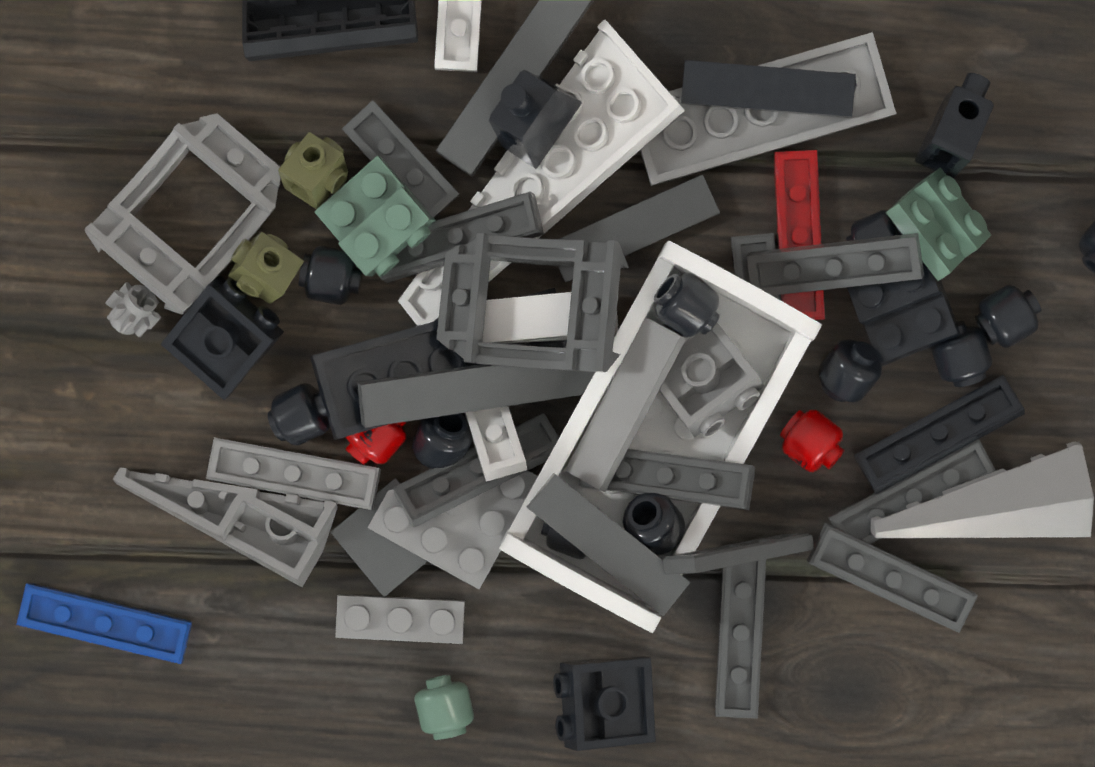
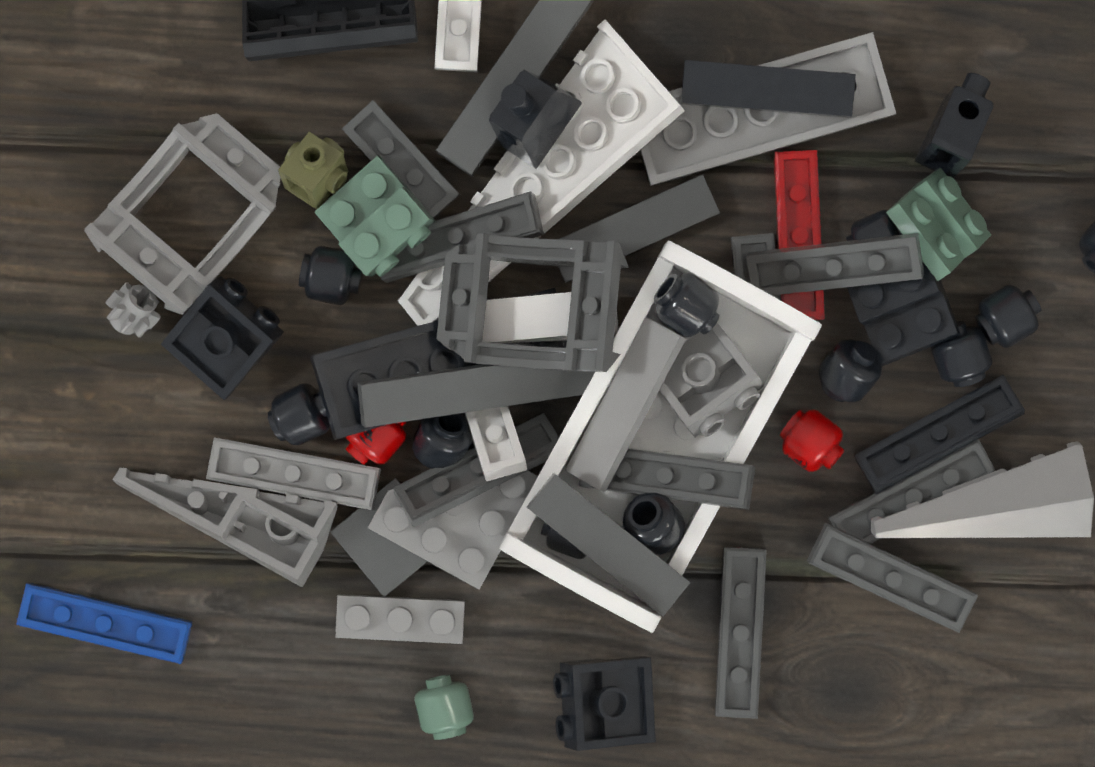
(264, 267): olive brick -> none
(737, 553): dark grey tile -> none

